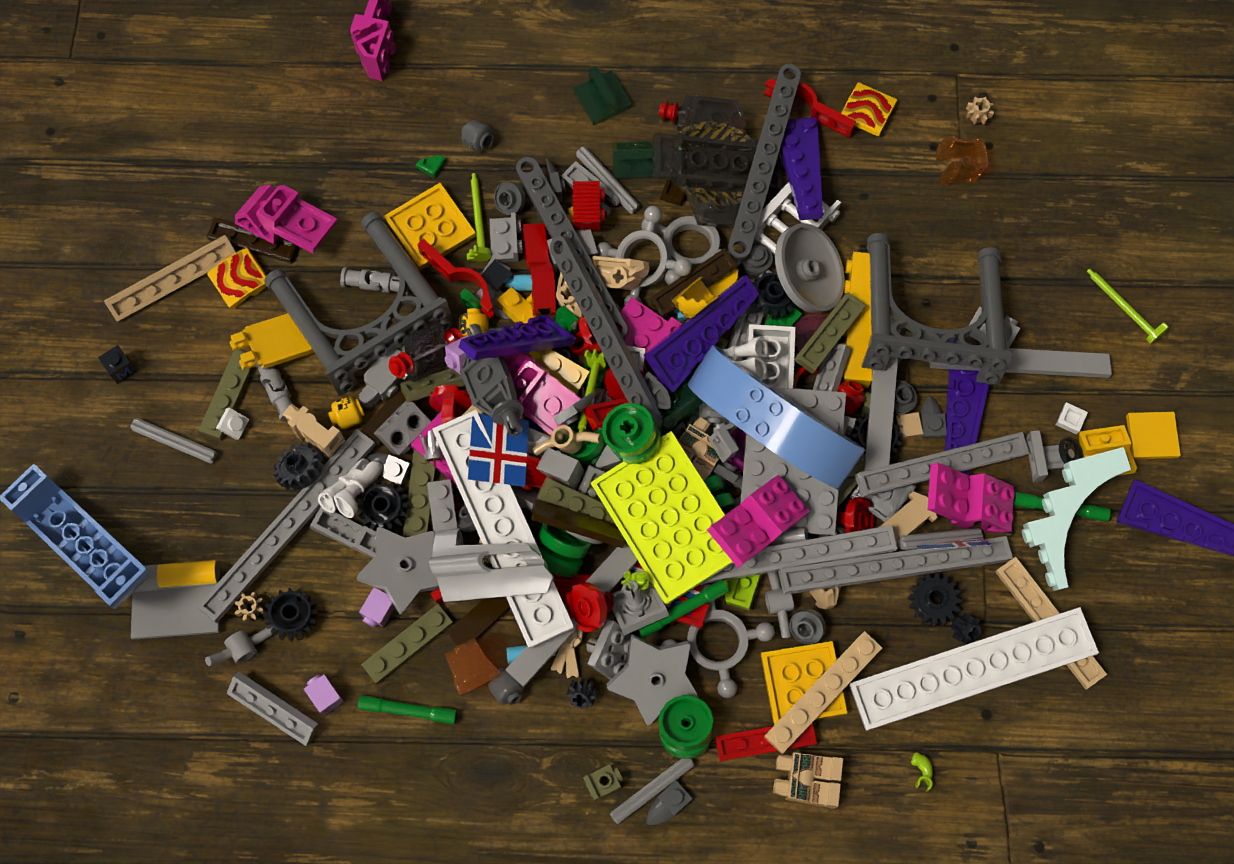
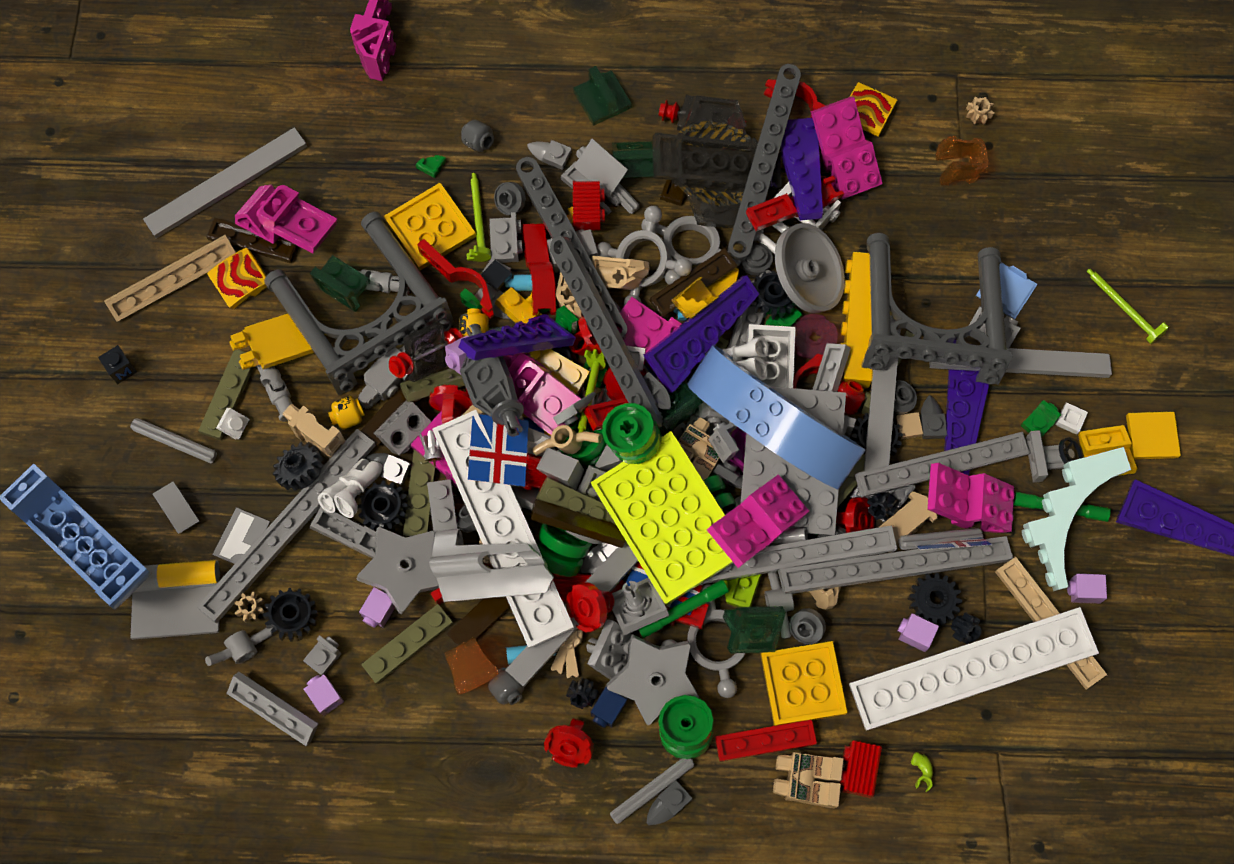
(175, 507): none -> light grey slope
(225, 183): none -> light grey tile
(240, 535): none -> sticker
(323, 655): none -> light grey bracket
(340, 282): none -> clear green bracket
(379, 705): green piece -> none
(551, 153): none -> light grey plate
(556, 184): dark grey plate -> none
(569, 744): none -> red tile
(597, 557): none -> light grey plate
(599, 791): olive brick -> none
(600, 166): none -> light grey sticker
(608, 708): none -> dark blue brick
(639, 577): lime arm -> none
(754, 628): none -> clear green bracket
(784, 207): none -> red piece
(823, 692): tan plate -> none
(829, 332): olive plate -> none
(845, 149): none -> dark pink piece
(860, 768): none -> red brick
(882, 506): none -> black gear
(917, 632): none -> lavender brick
(1015, 289): none -> light blue piece
(1041, 418): none -> green bracket
(1087, 588): none -> lavender brick

